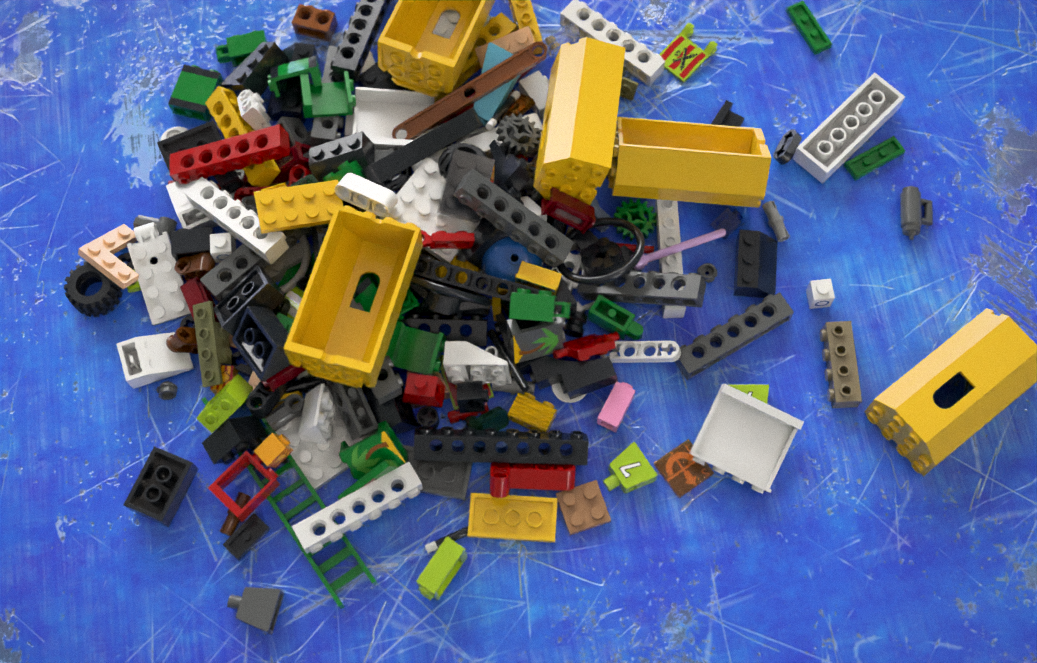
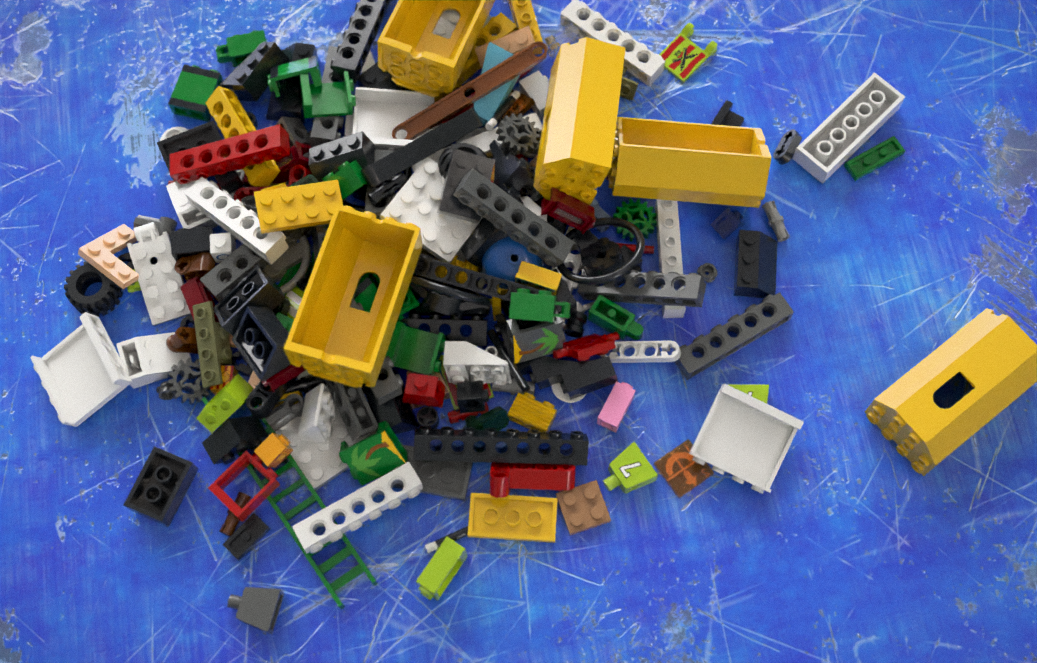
(82, 372): none -> white panel
(187, 373): none -> dark grey gear
(253, 110): white plate -> none
(314, 25): dark orange brick -> none
(366, 195): white beam -> none
(380, 470): green tile -> none
(446, 240): red plate -> none
(645, 259): lavender piece -> none
(808, 27): green tile -> none
(820, 293): white brick -> none
(841, 364): dark tan brick -> none
(911, 211): dark grey piece -> none

